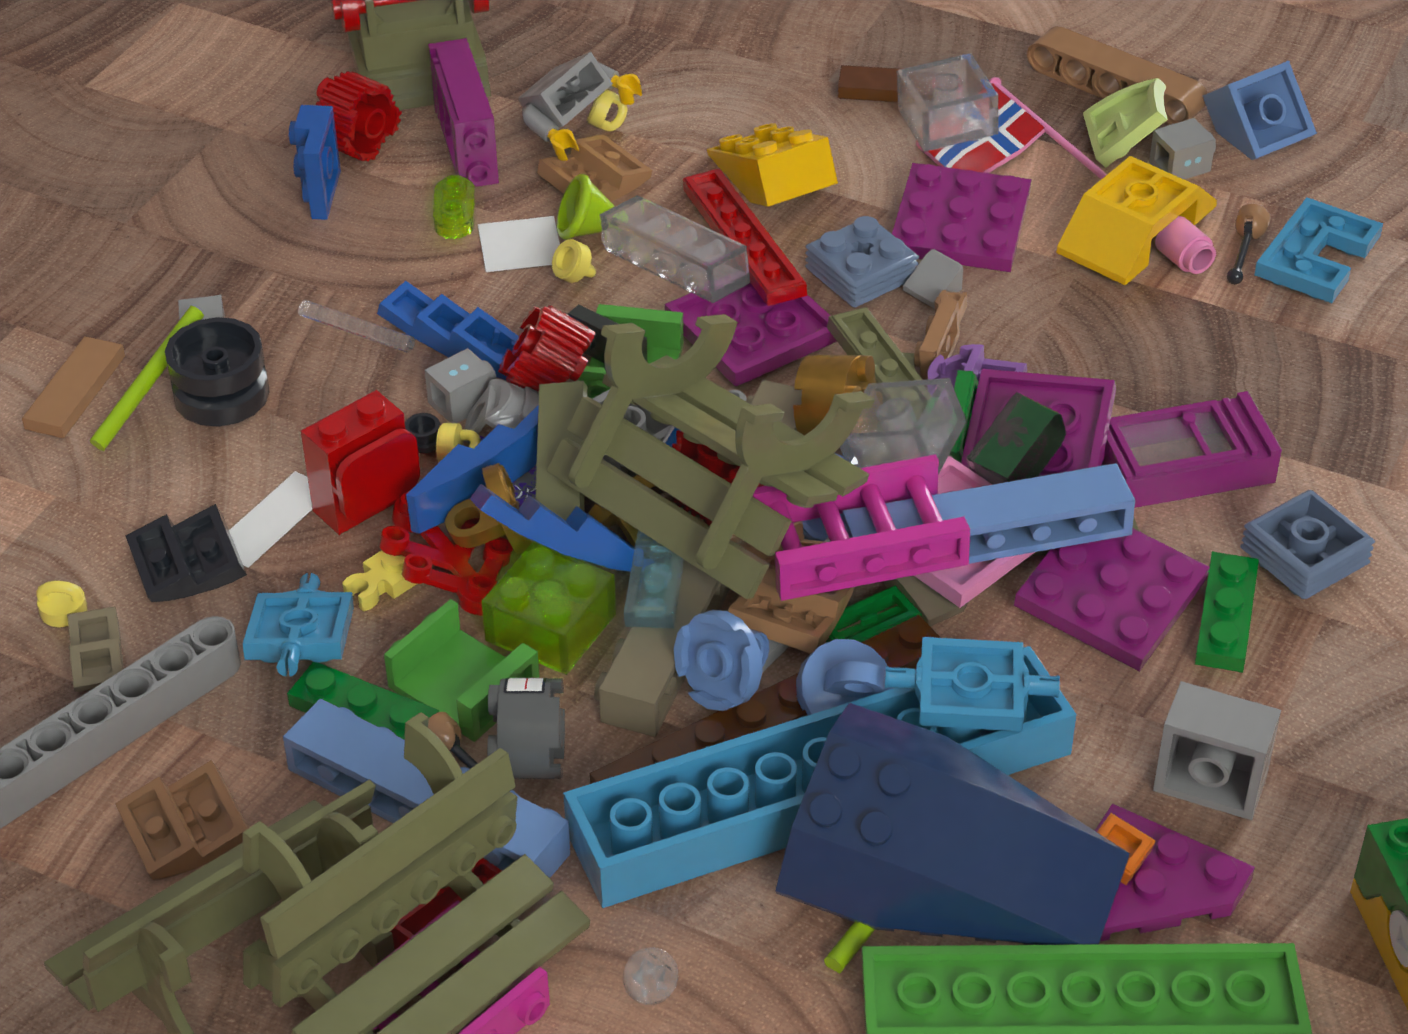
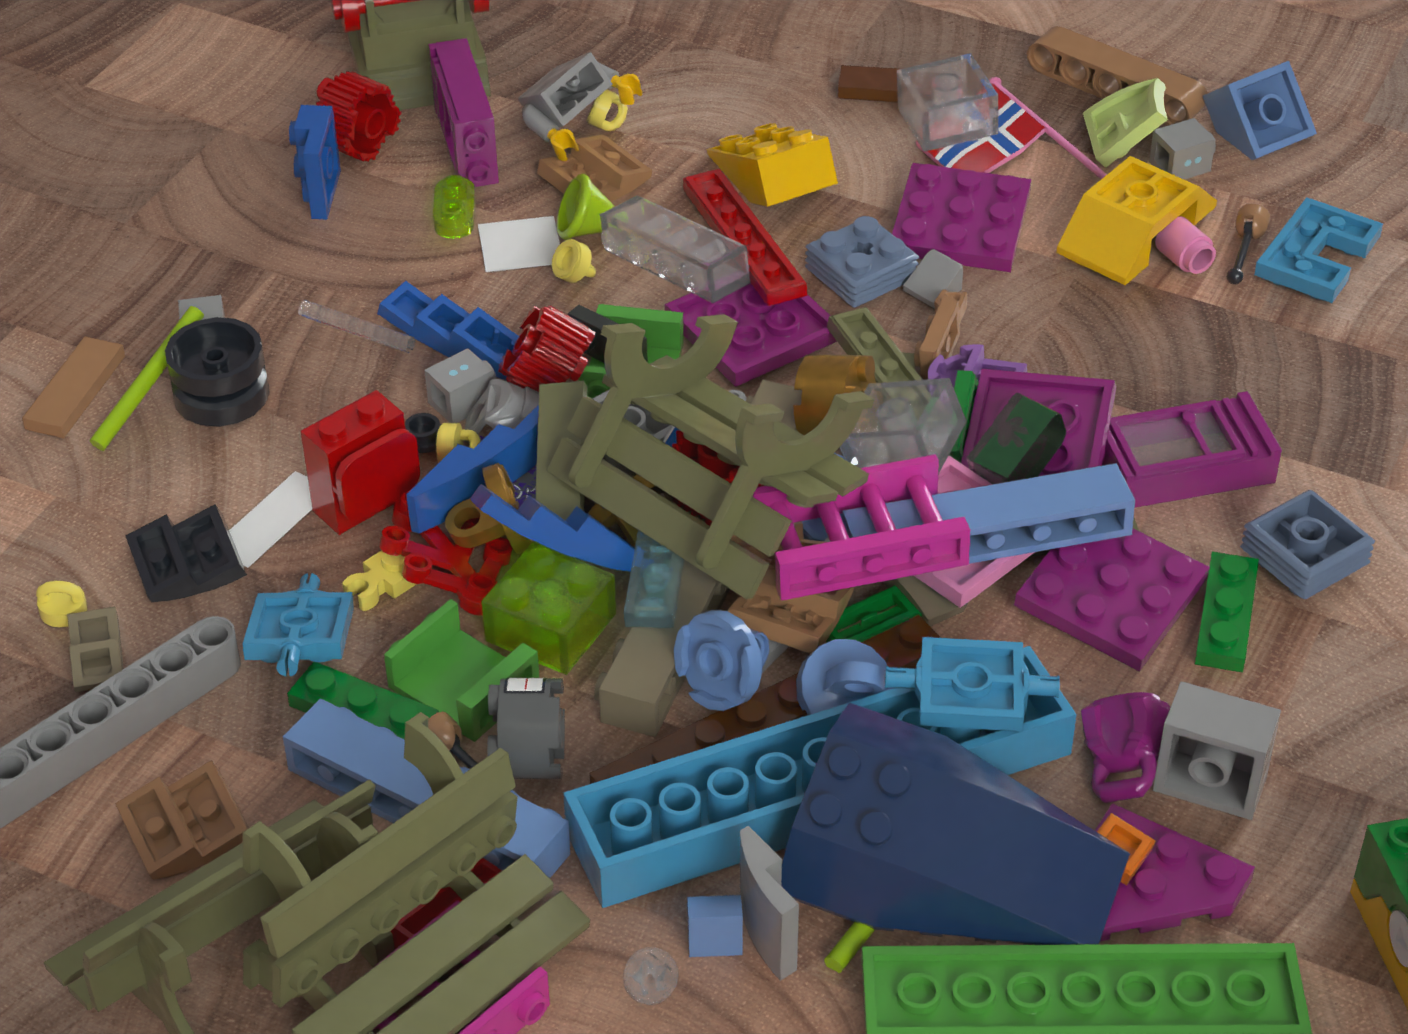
(715, 925): none -> medium blue brick
(766, 906): none -> light grey slope
(1124, 737): none -> magenta piece

